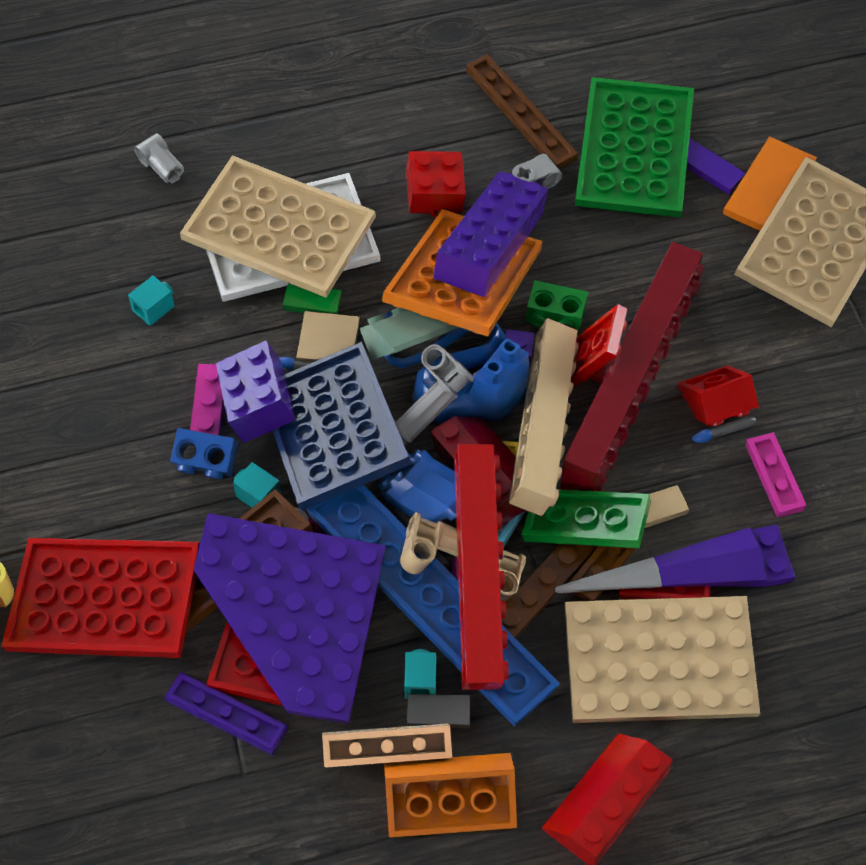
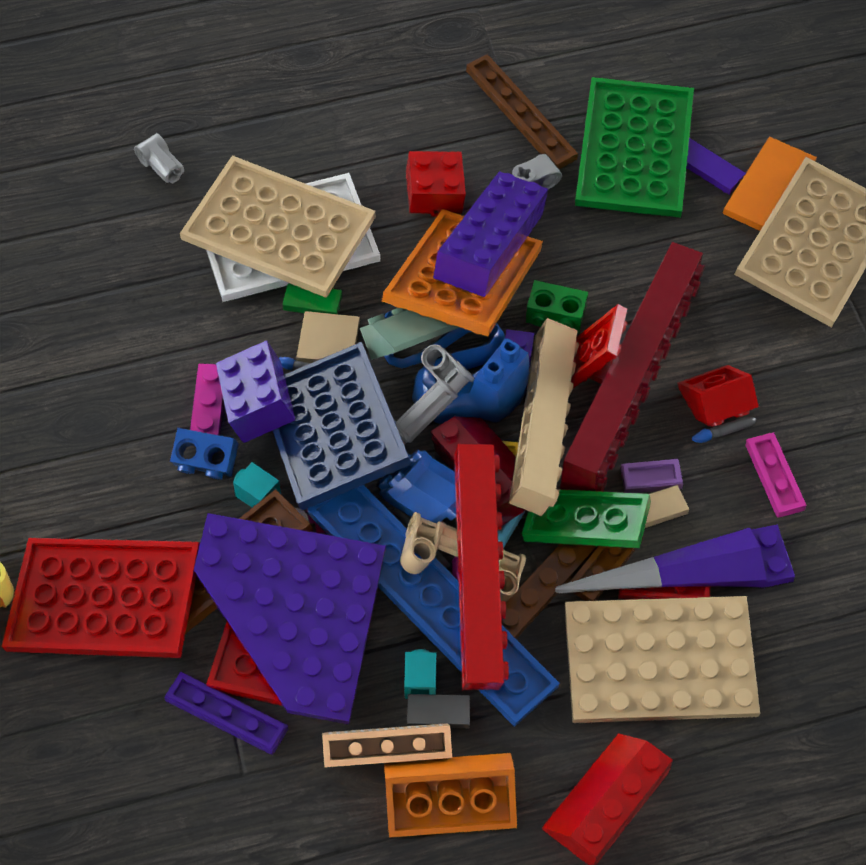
(151, 300): teal brick -> none
(651, 476): none -> medium lavender tile

